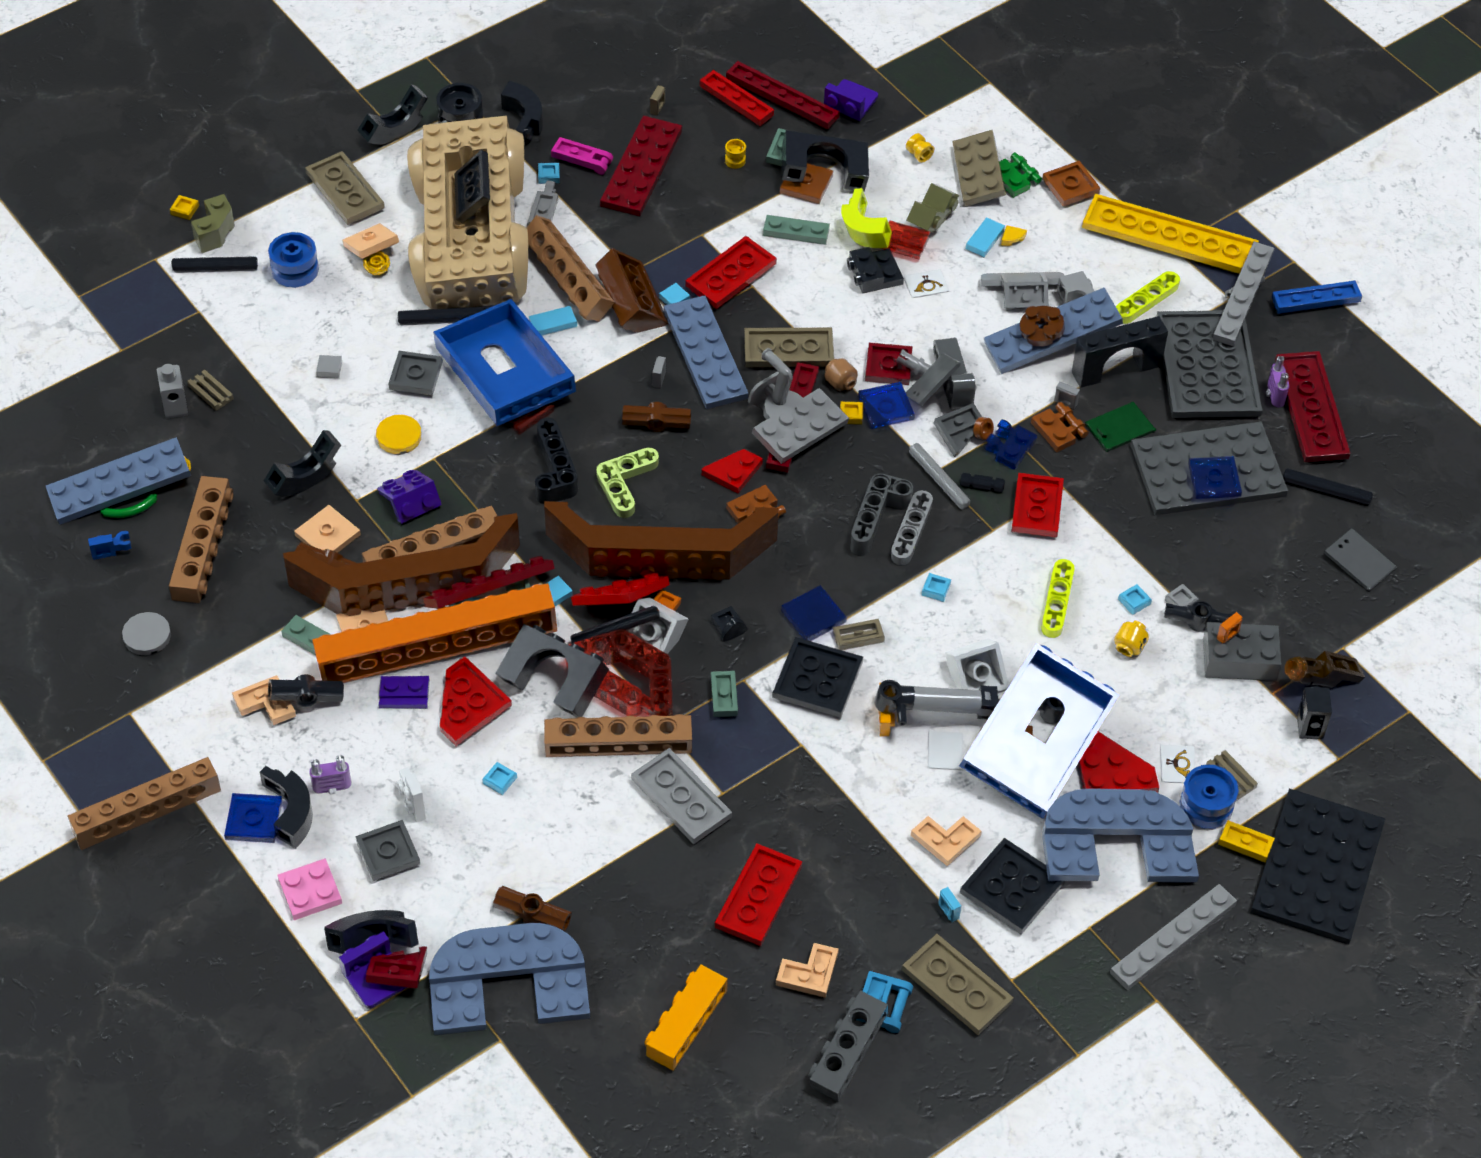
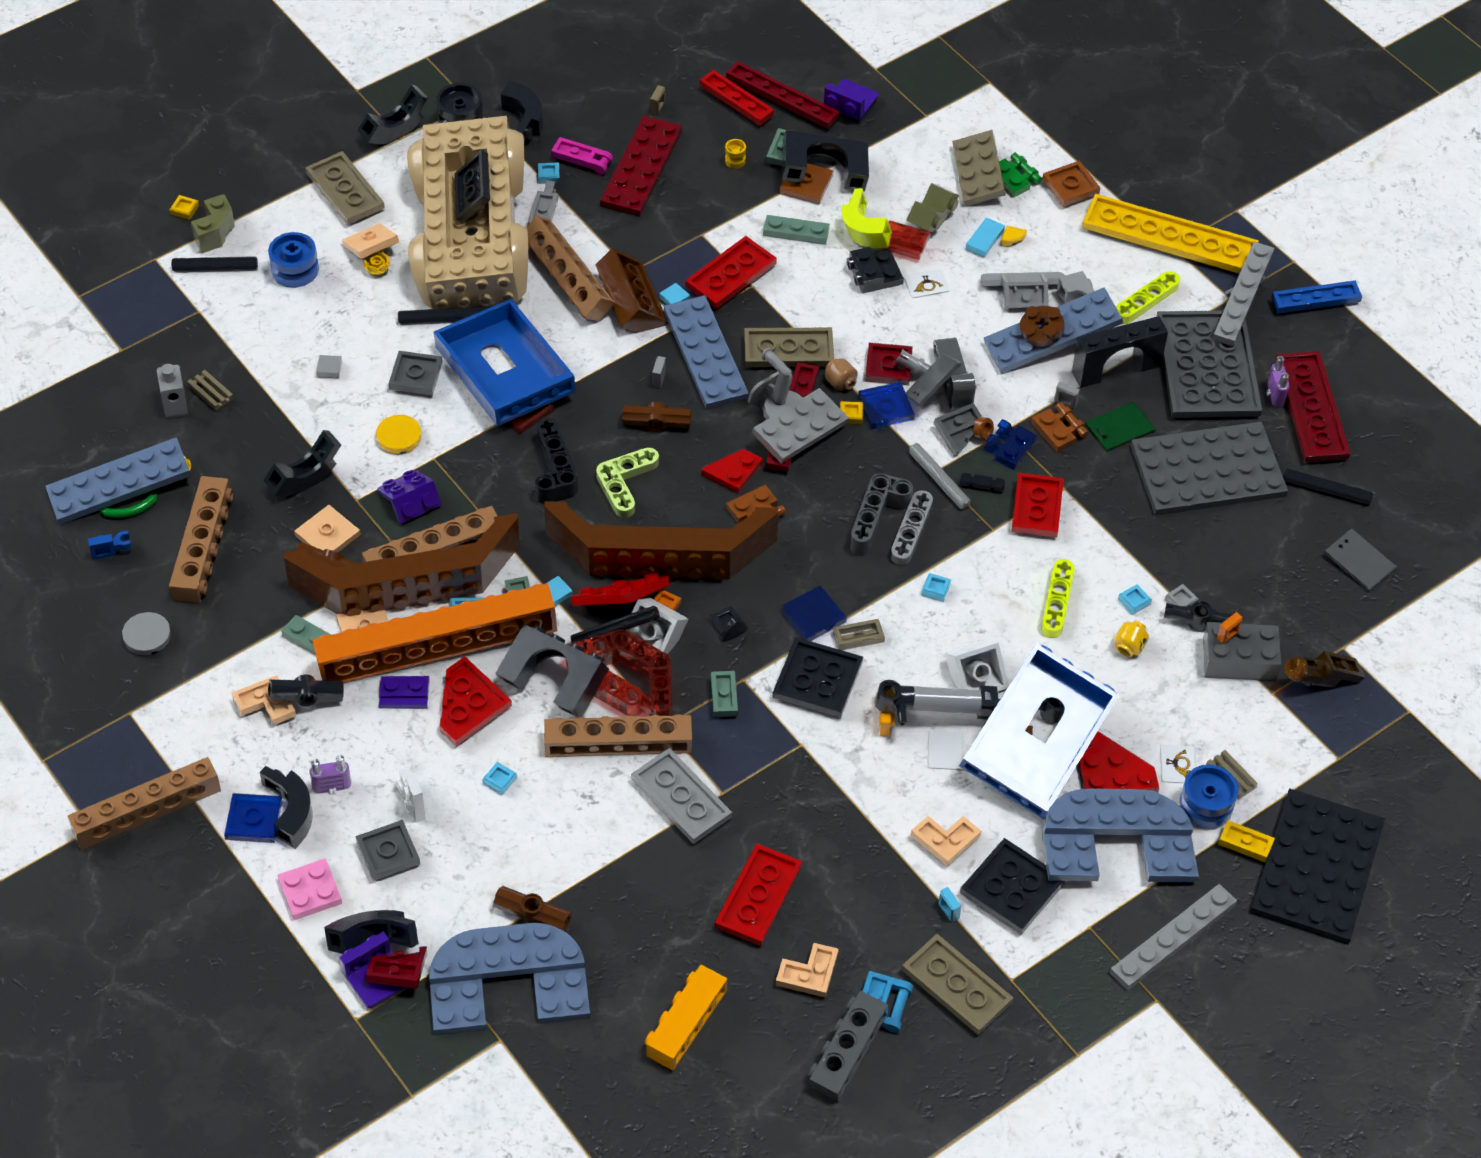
(482, 584): dark red plate -> none
(554, 320): medium azure tile -> none
(917, 145): yellow wheel -> none
(1214, 477): clear blue tile -> none
(1314, 713): black brick -> none

